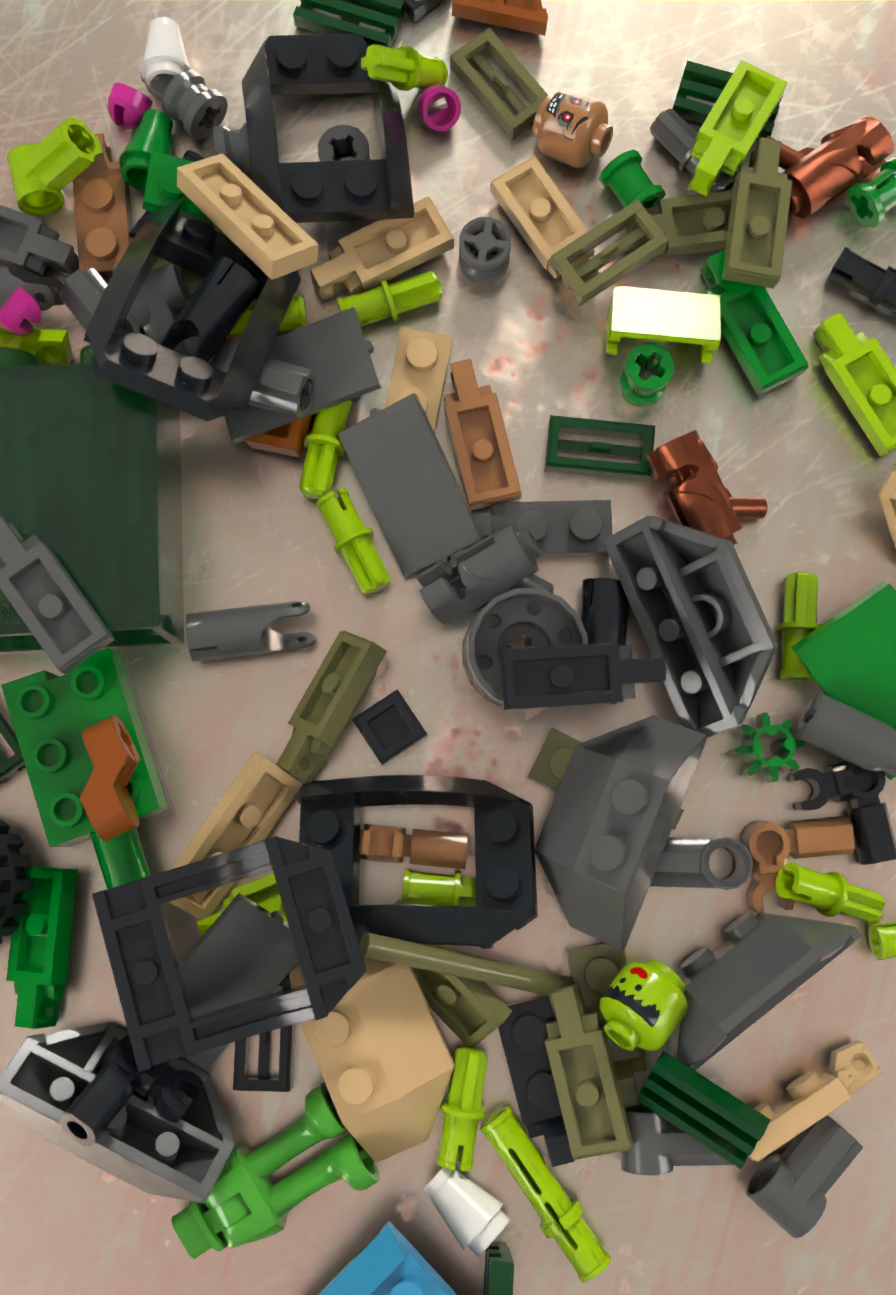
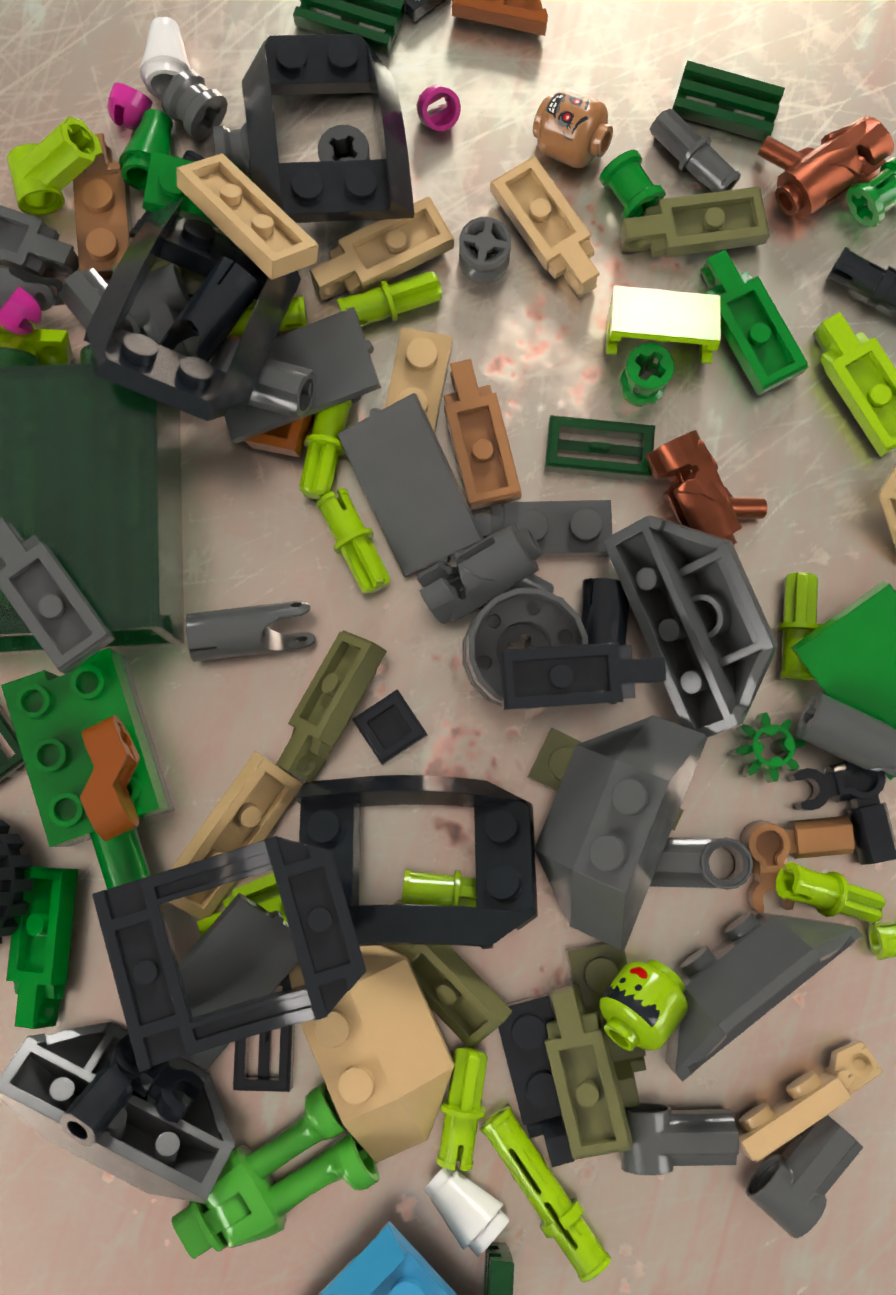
(404, 67): lime axle -> none
(422, 847): medium nougat bar -> none
(460, 964): olive bar -> none
(485, 95): olive tile -> none
(573, 278): olive tile -> none
(703, 1110): dark green tile -> none
(734, 124): lime hinge -> none
(758, 219): olive hinge -> none

